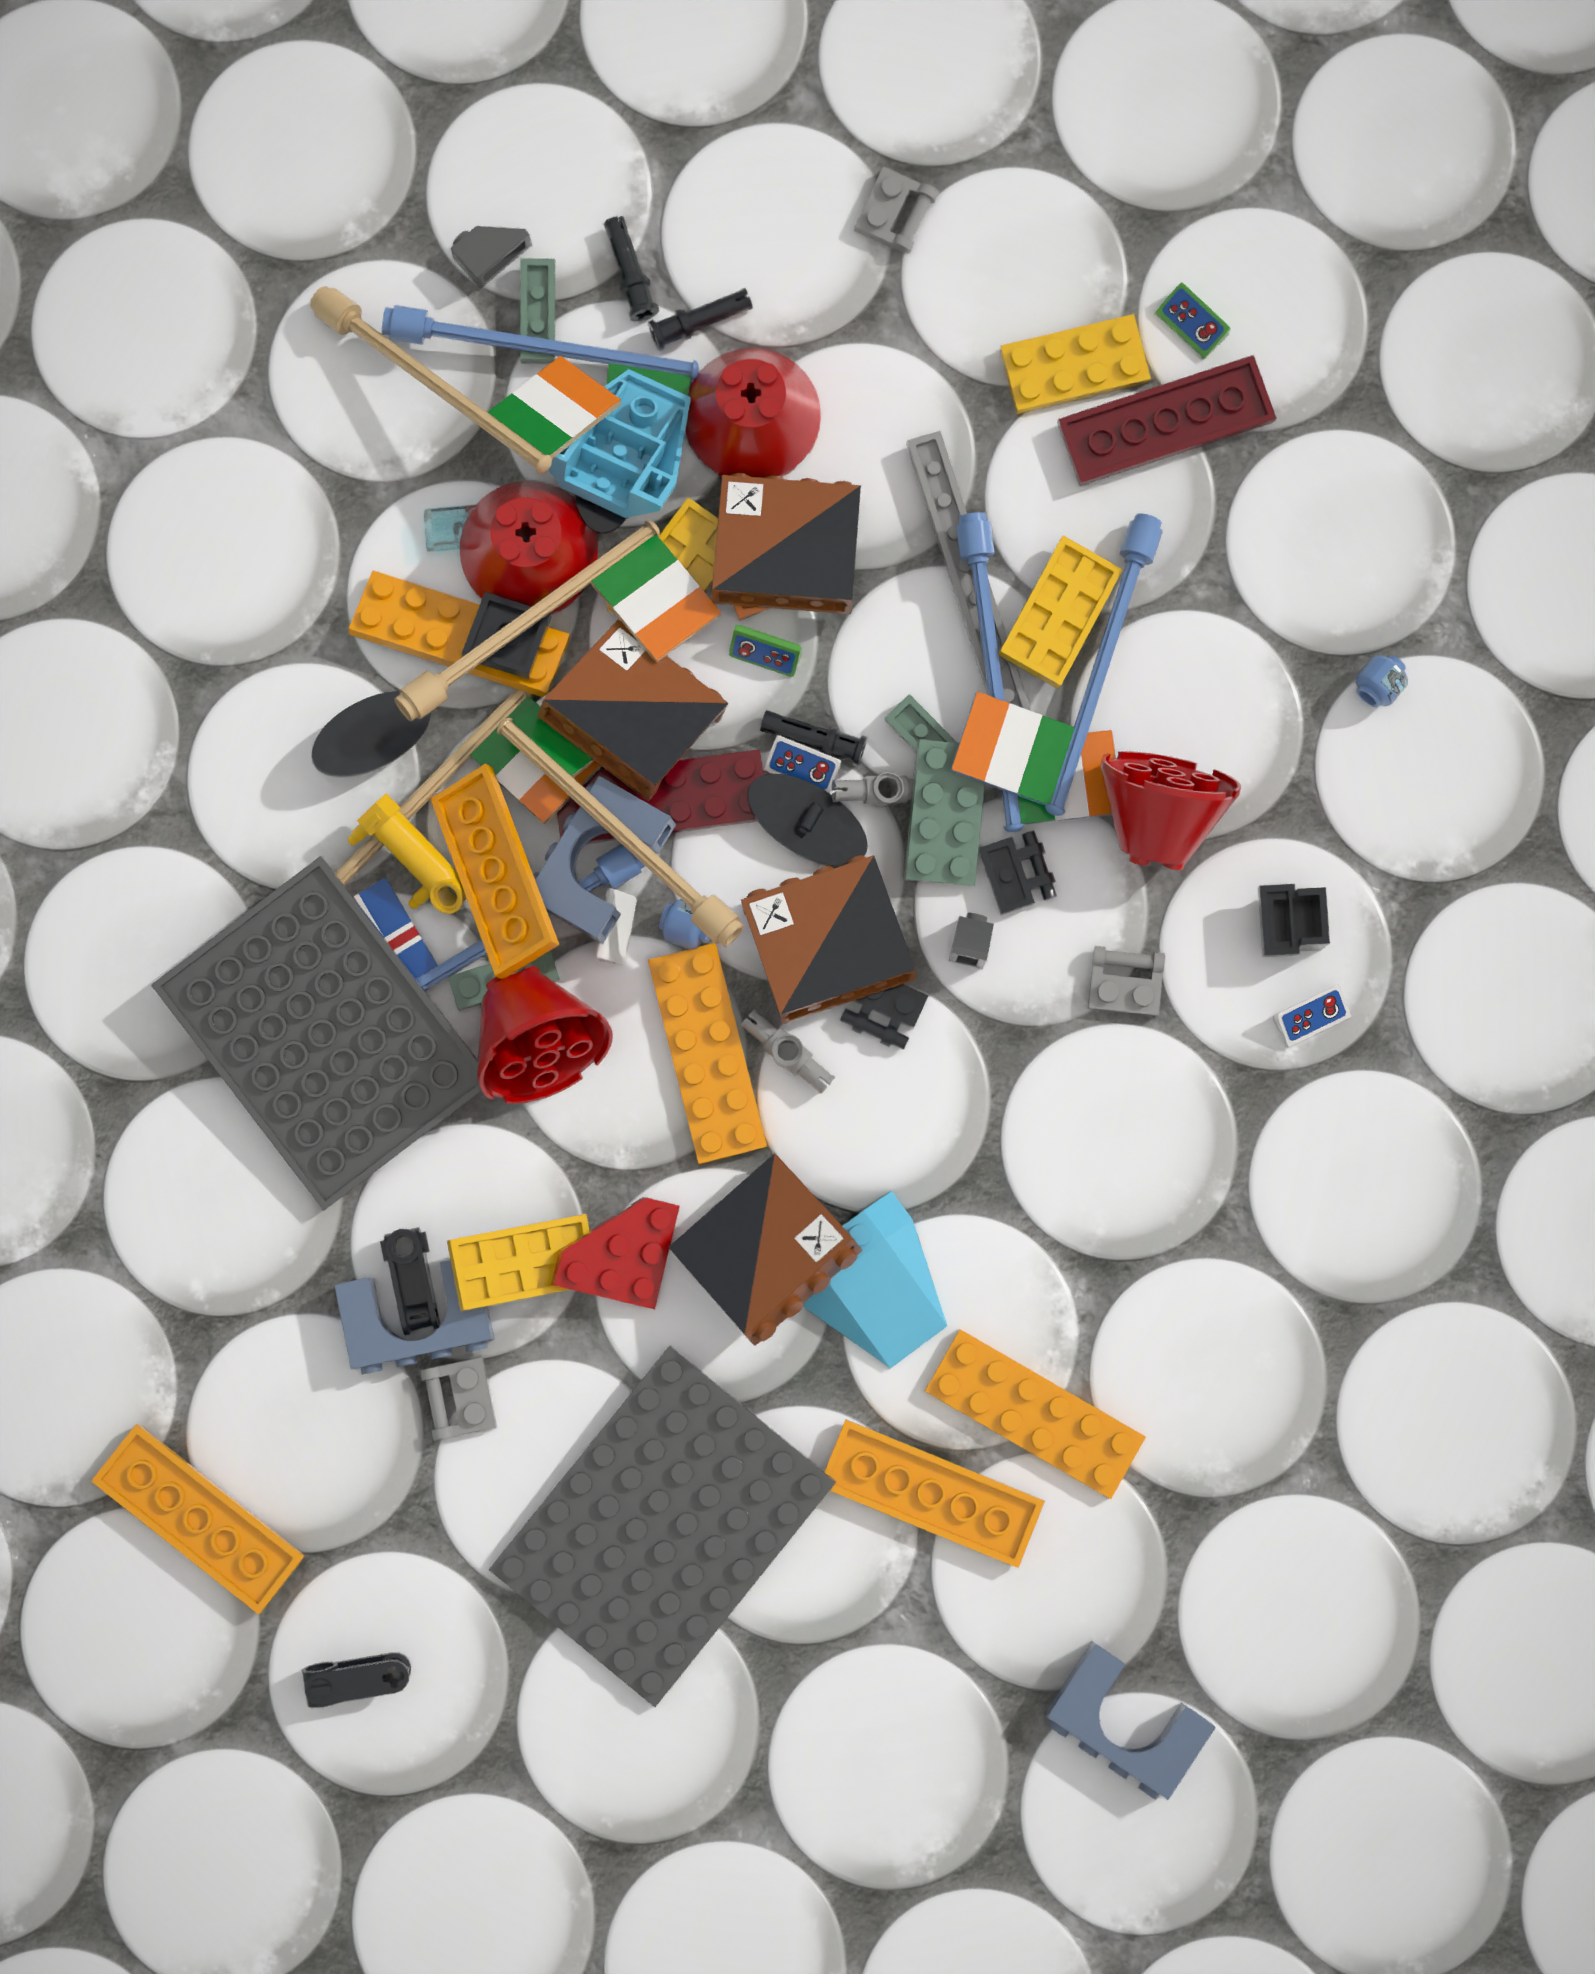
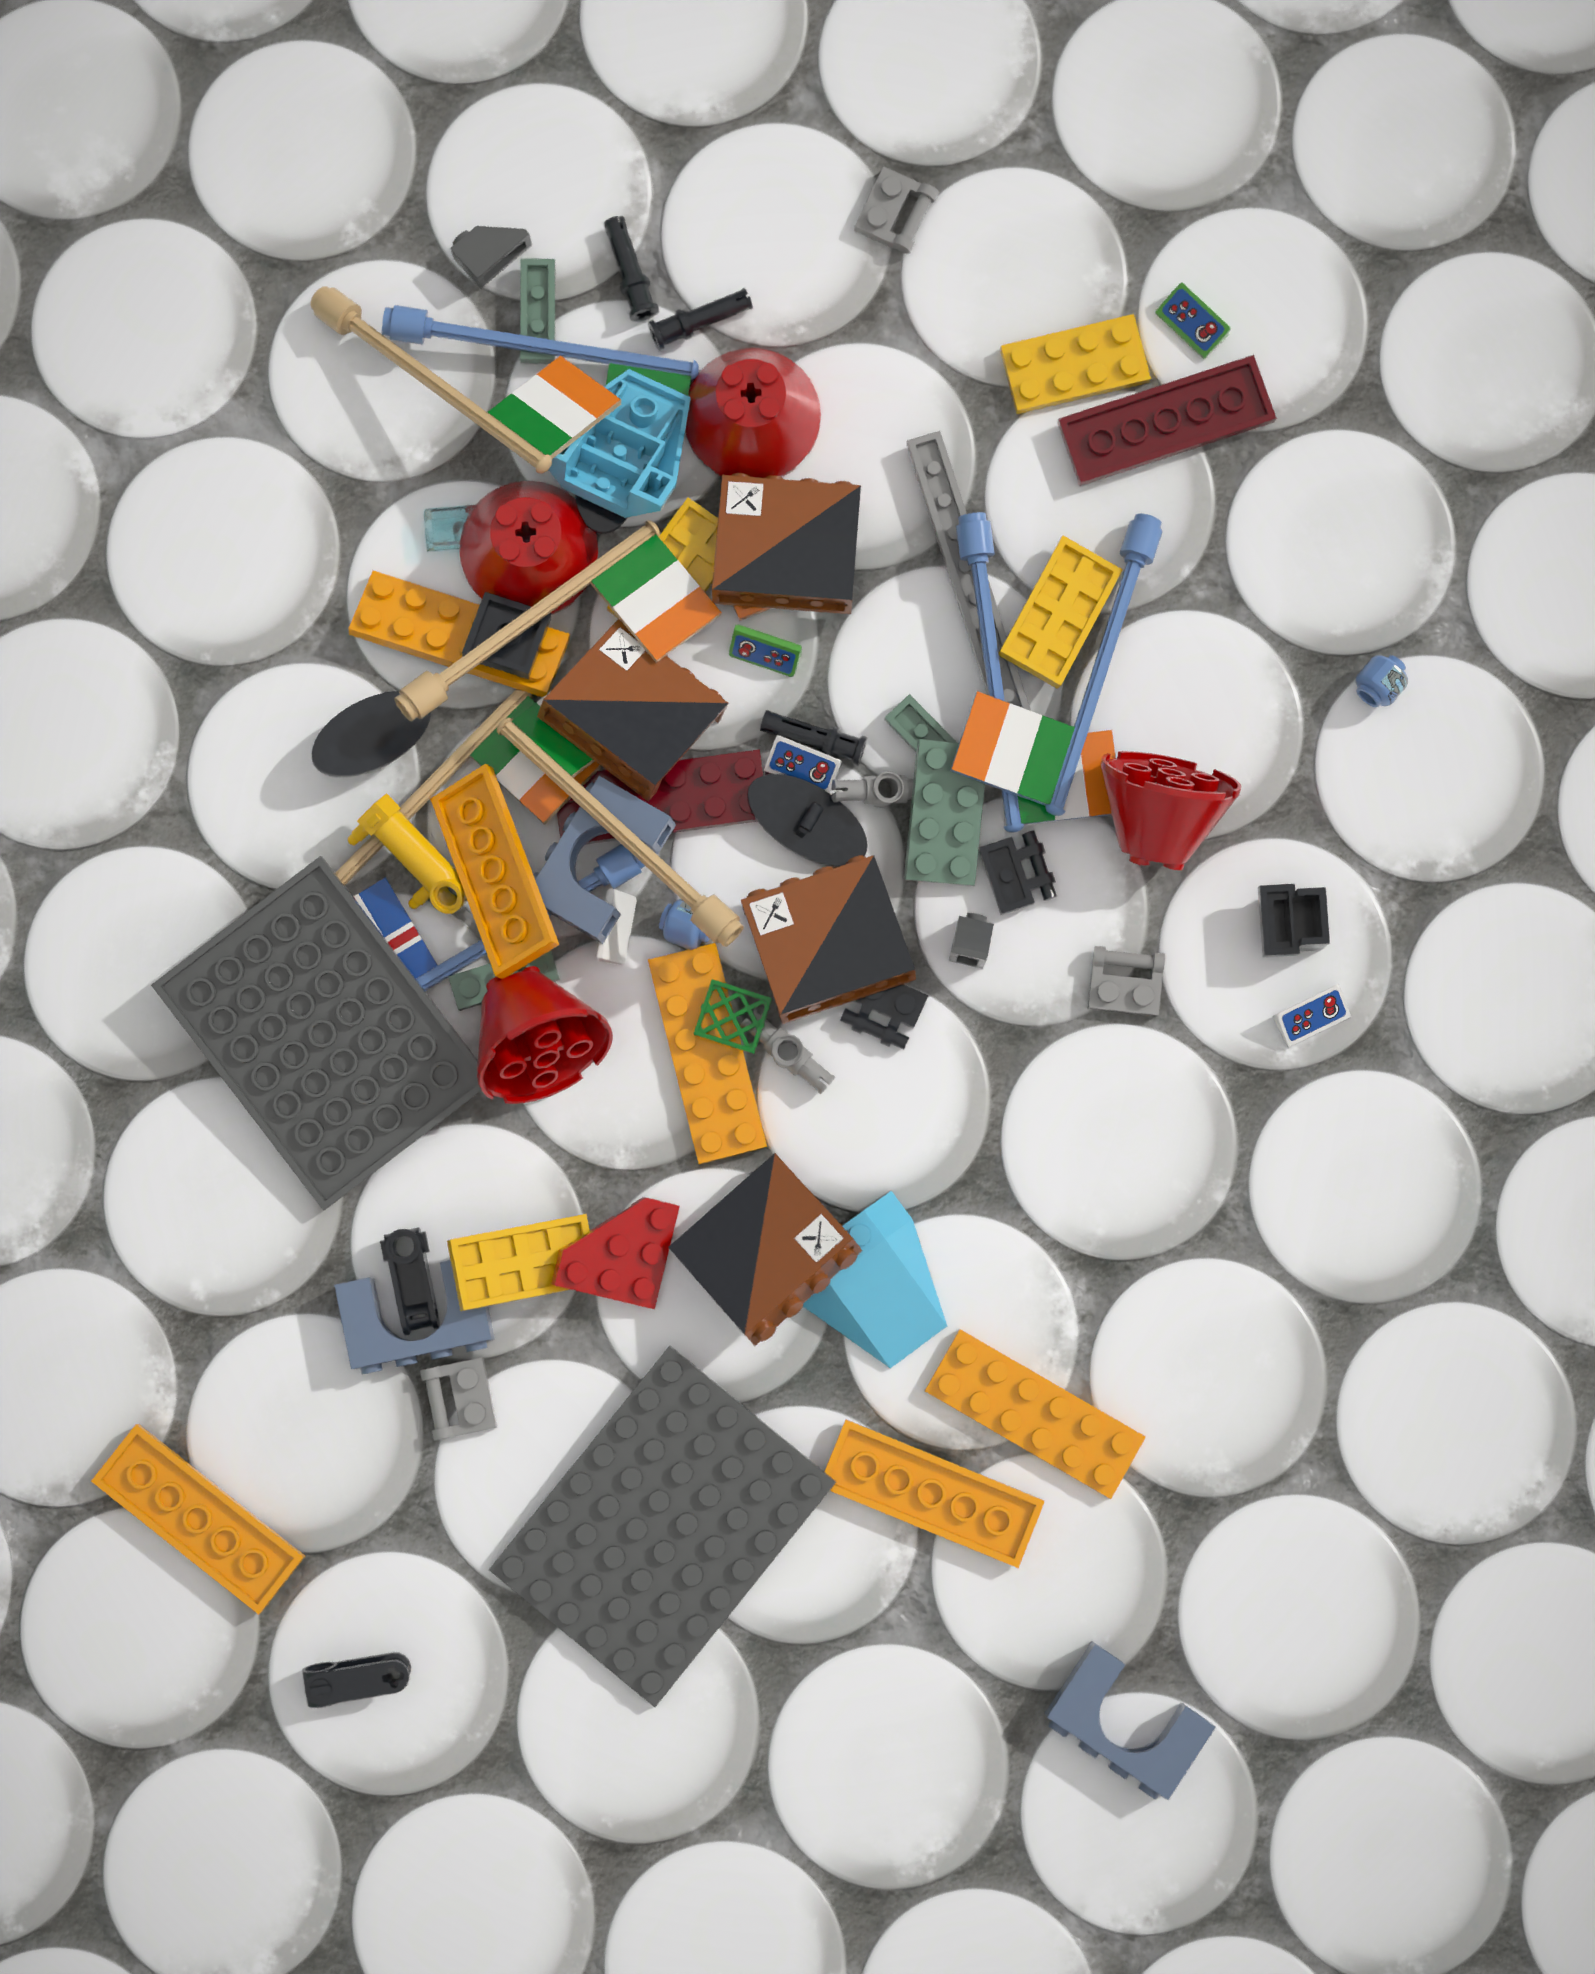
(707, 1008): none -> green window

